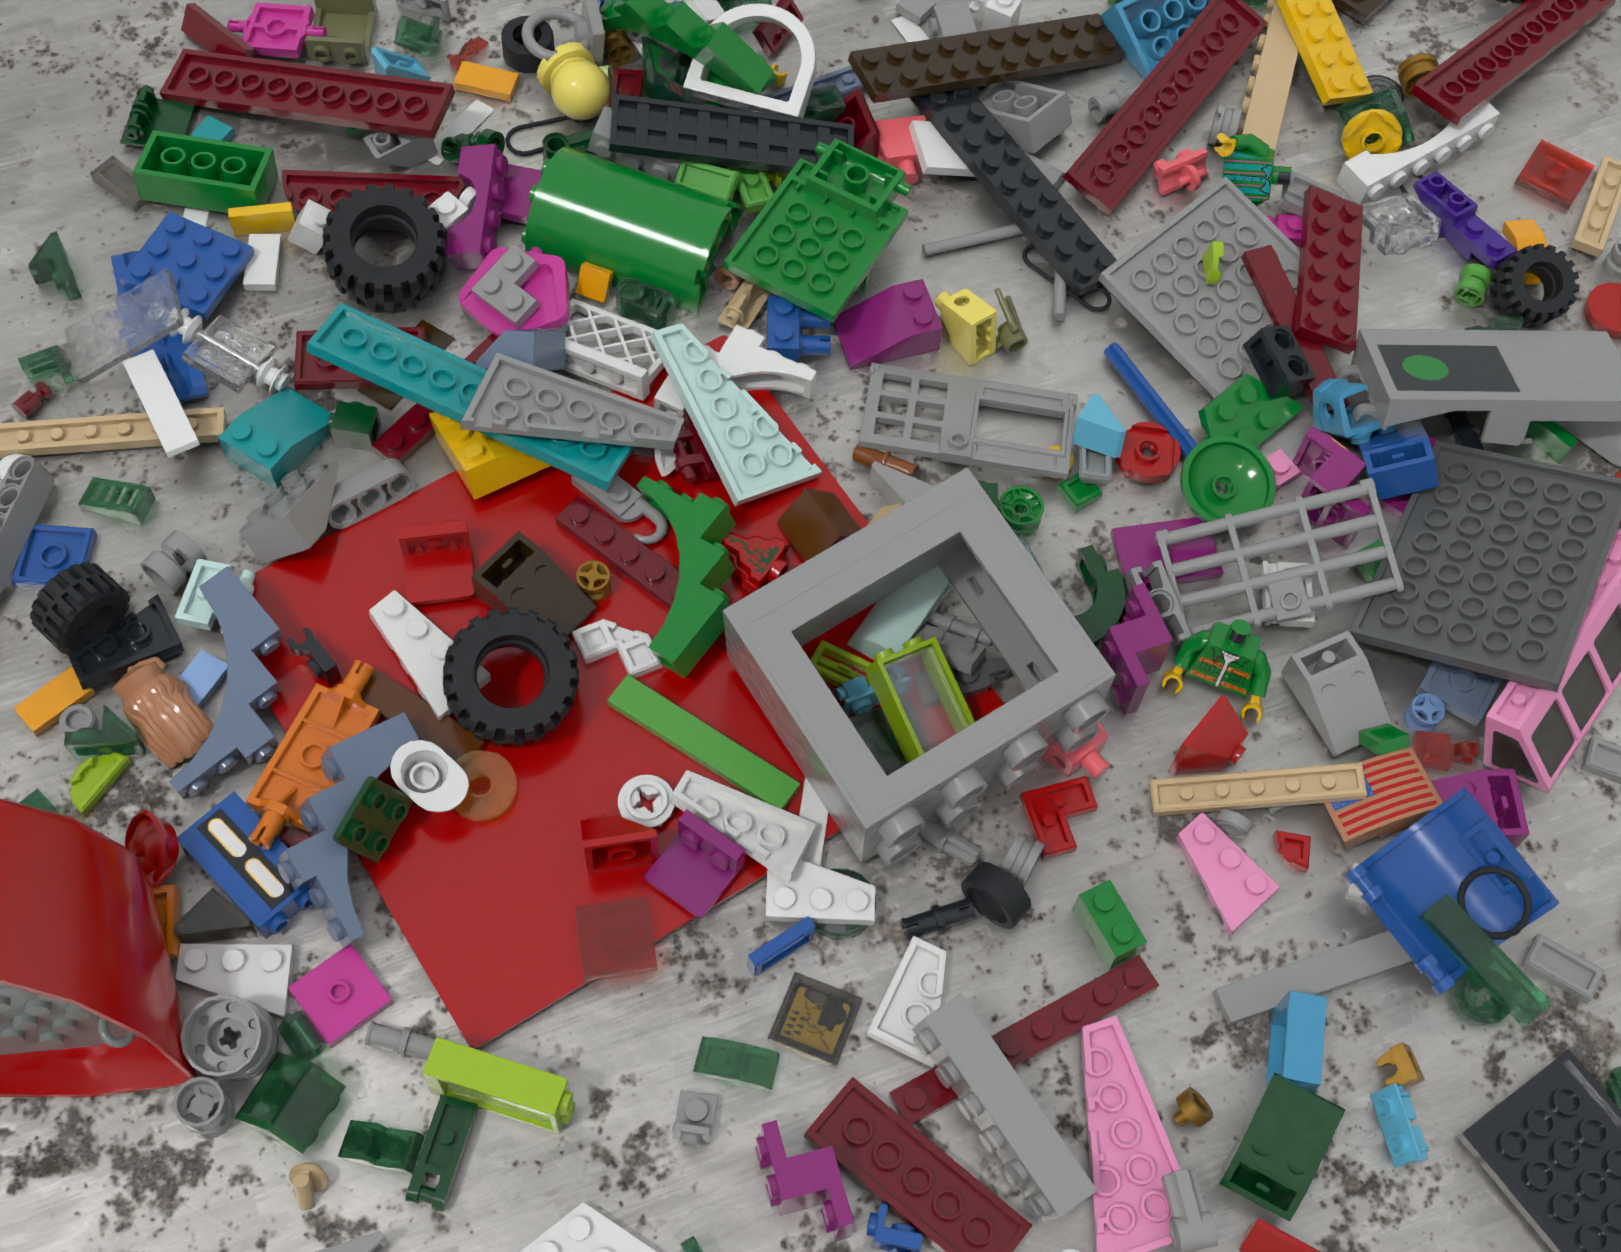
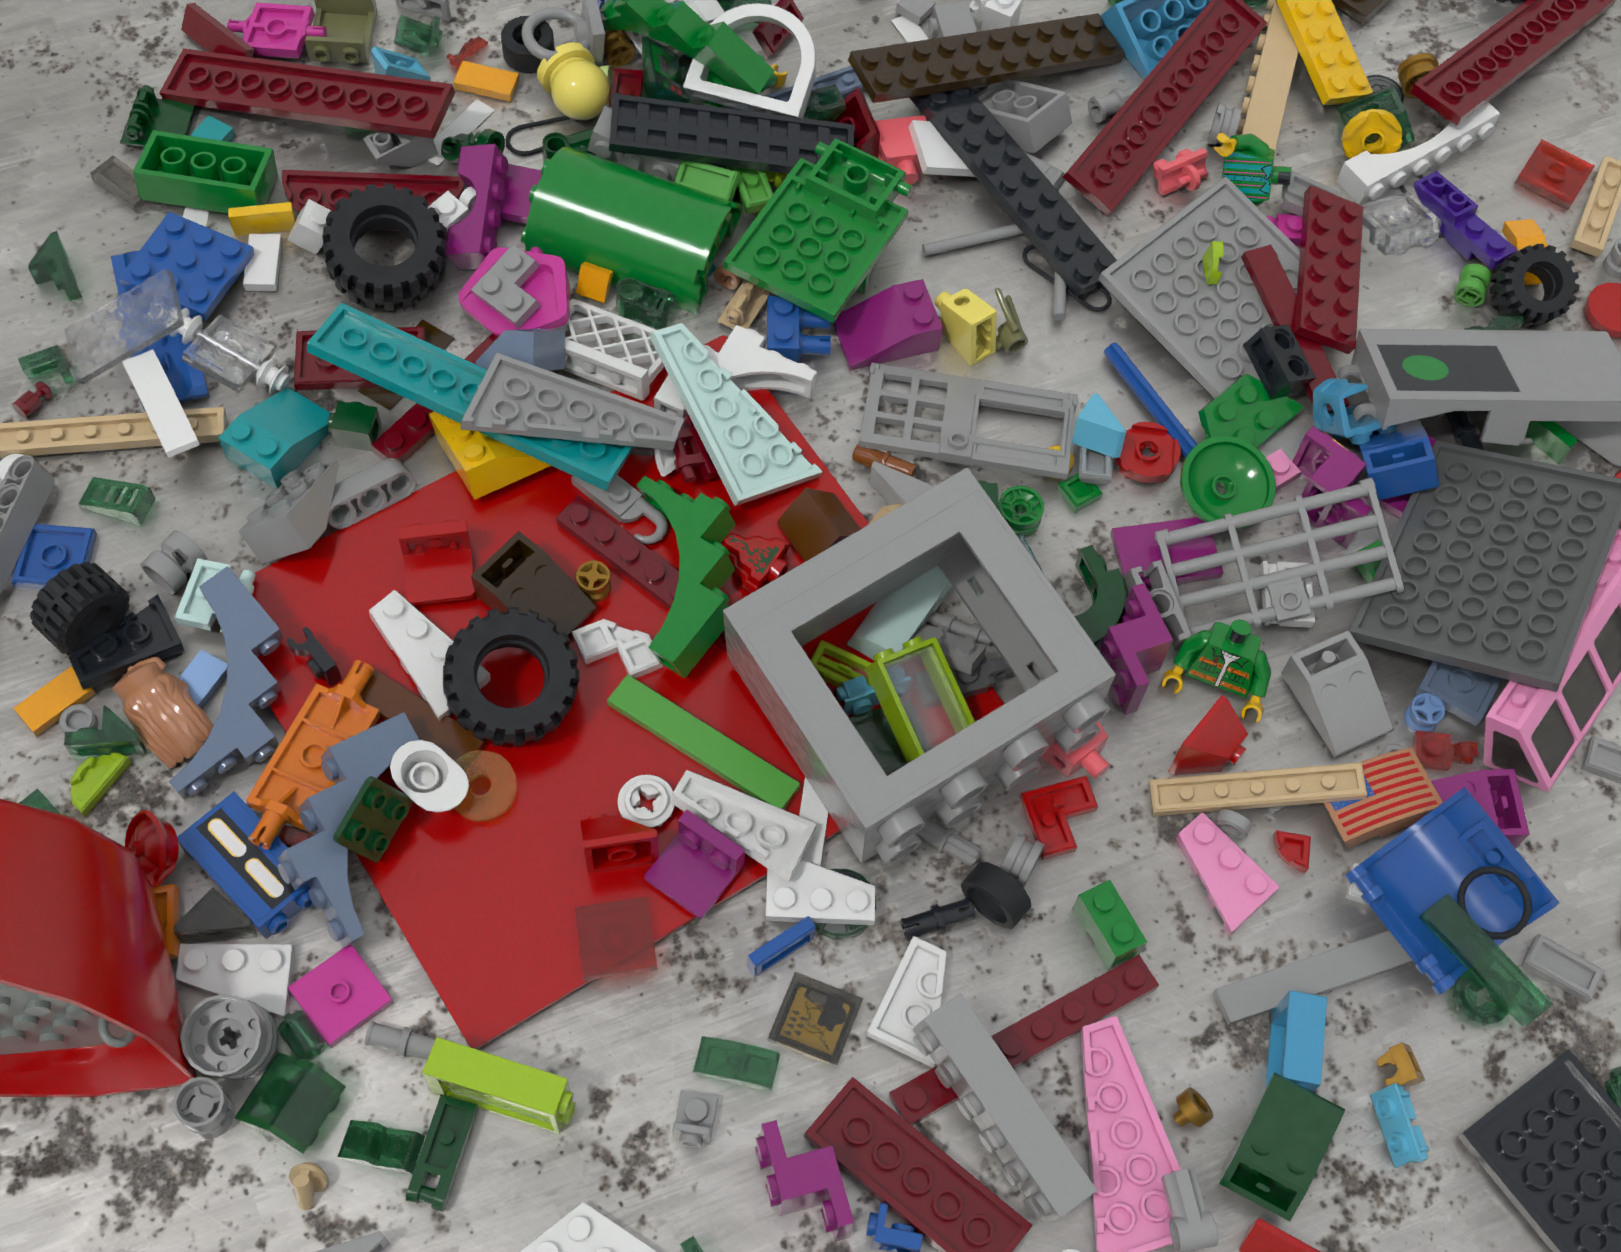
(1383, 739): green plate -> none

